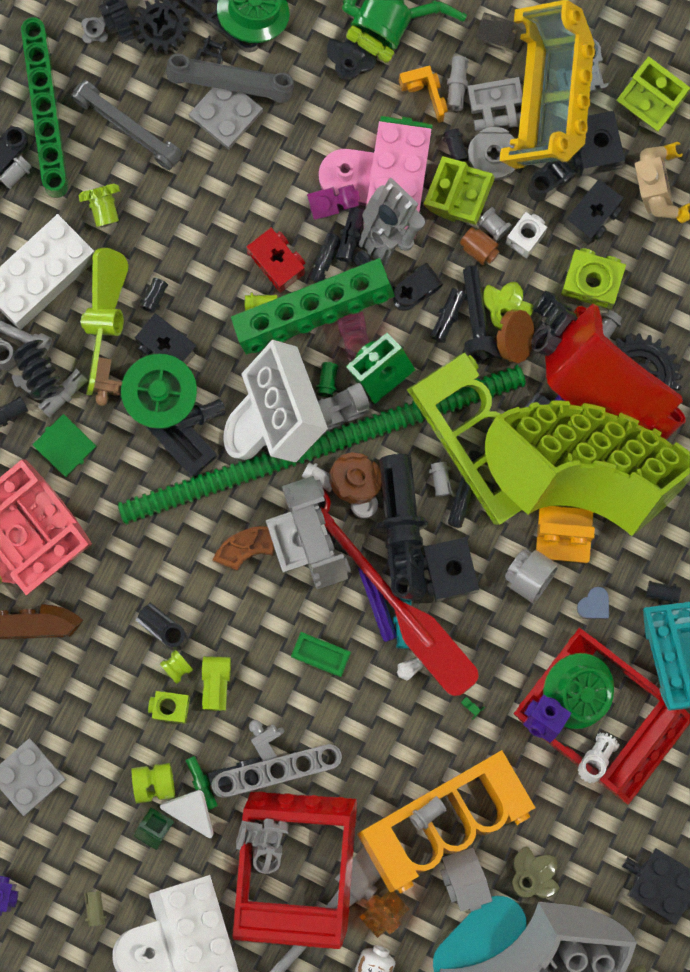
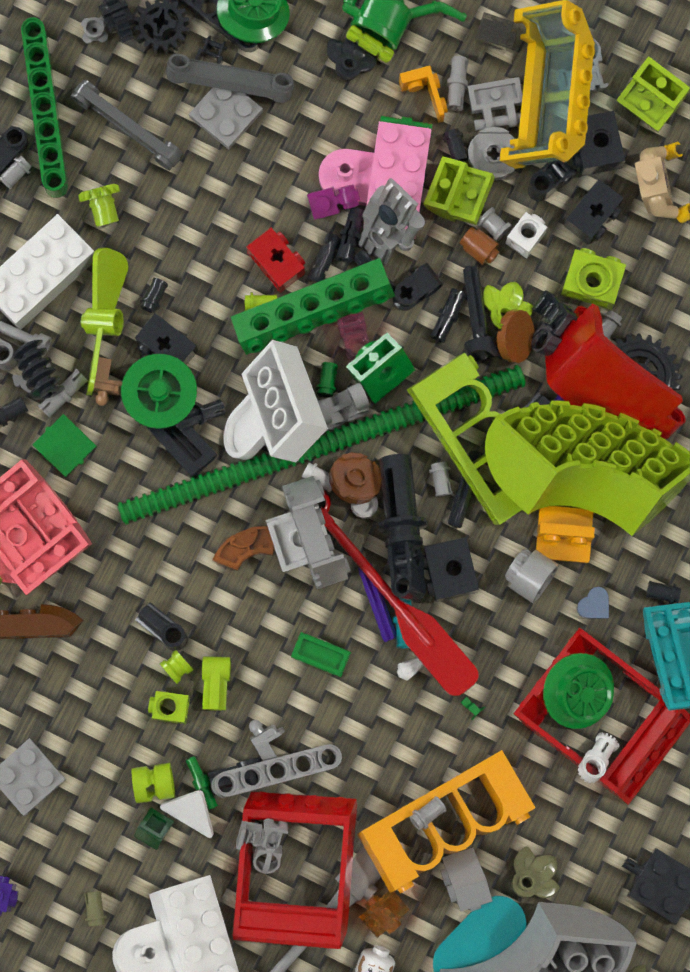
(546, 718): dark purple brick -> none

